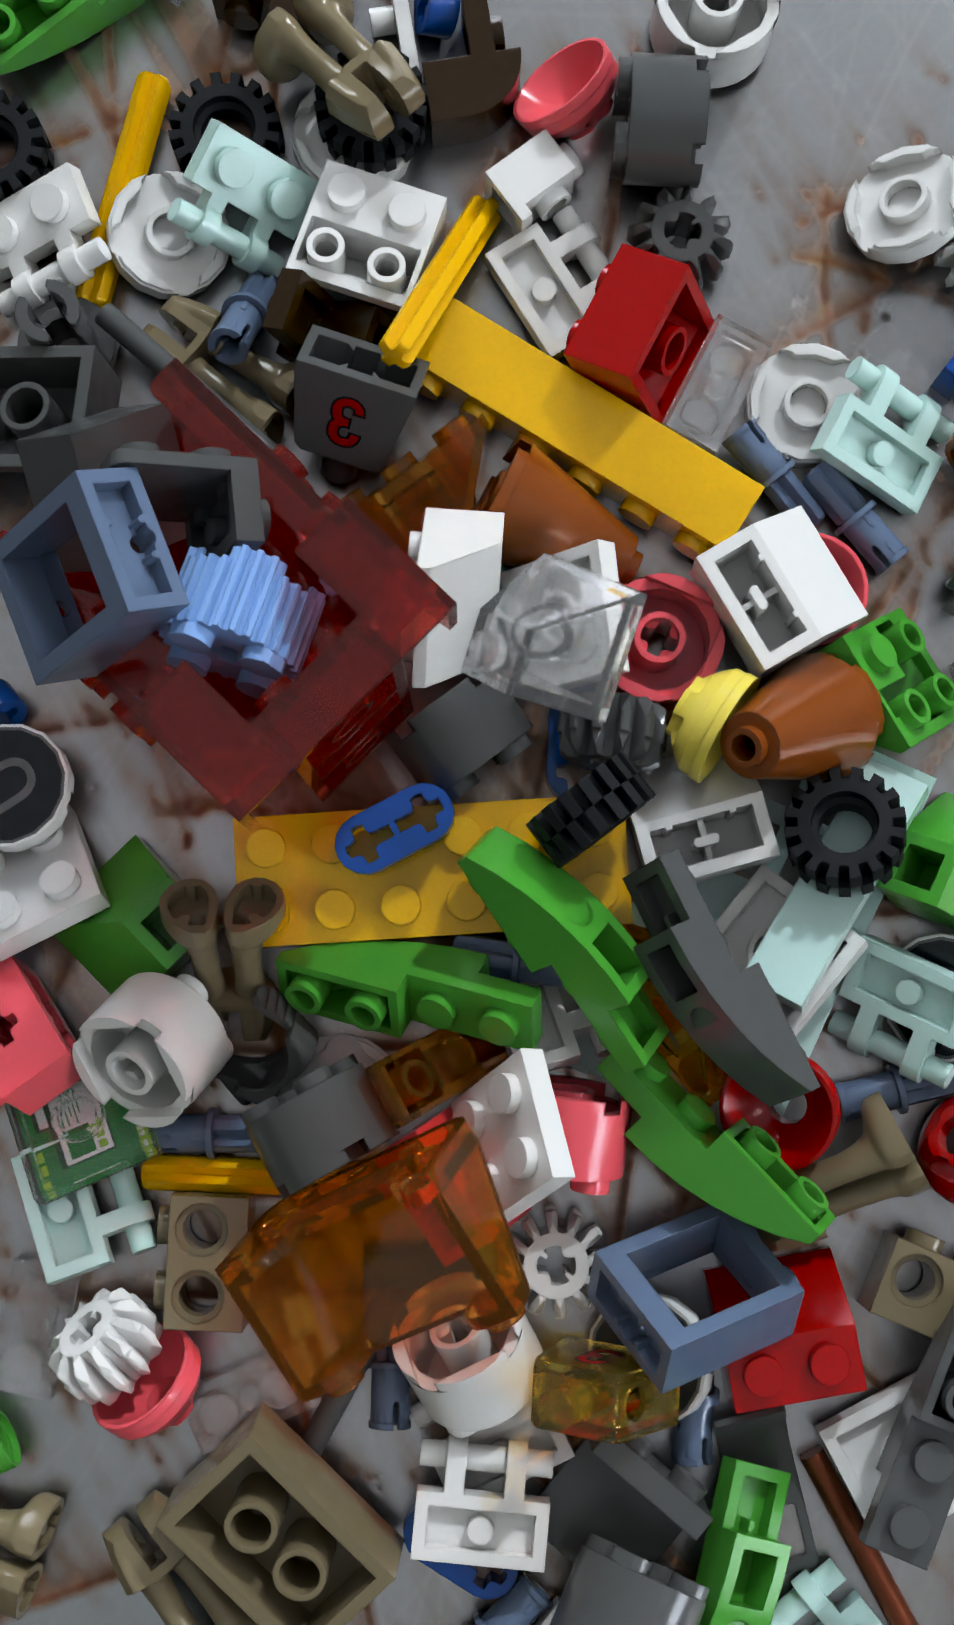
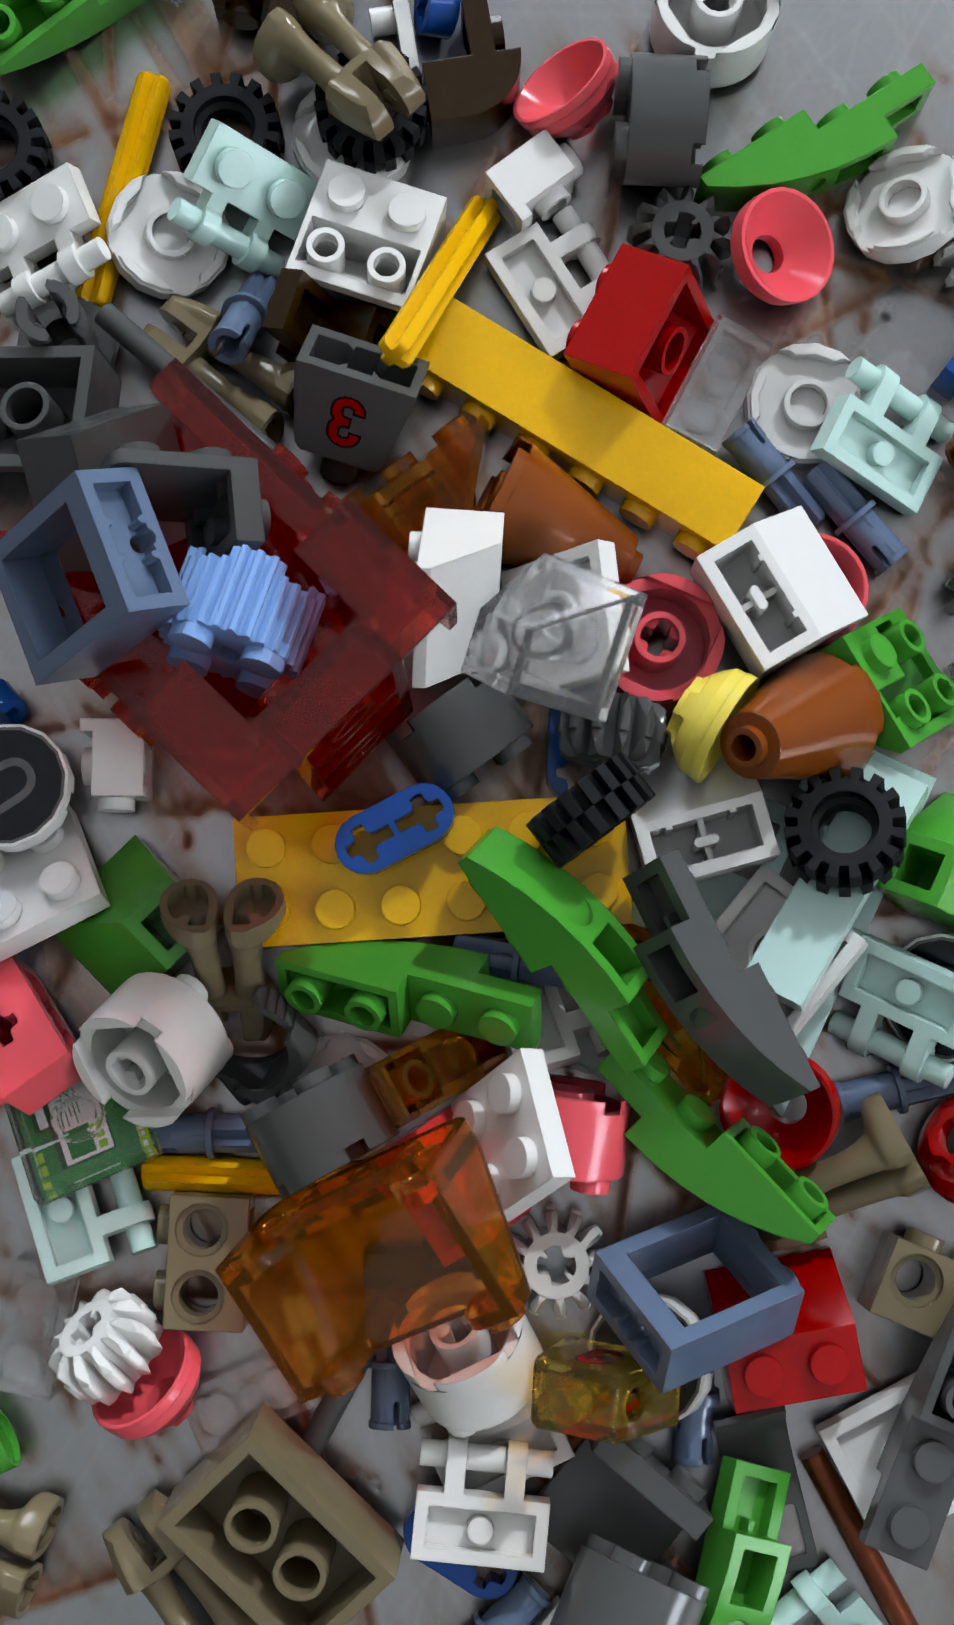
(116, 765): none -> white brick
(799, 245): none -> coral piece
(819, 155): none -> bright green slope

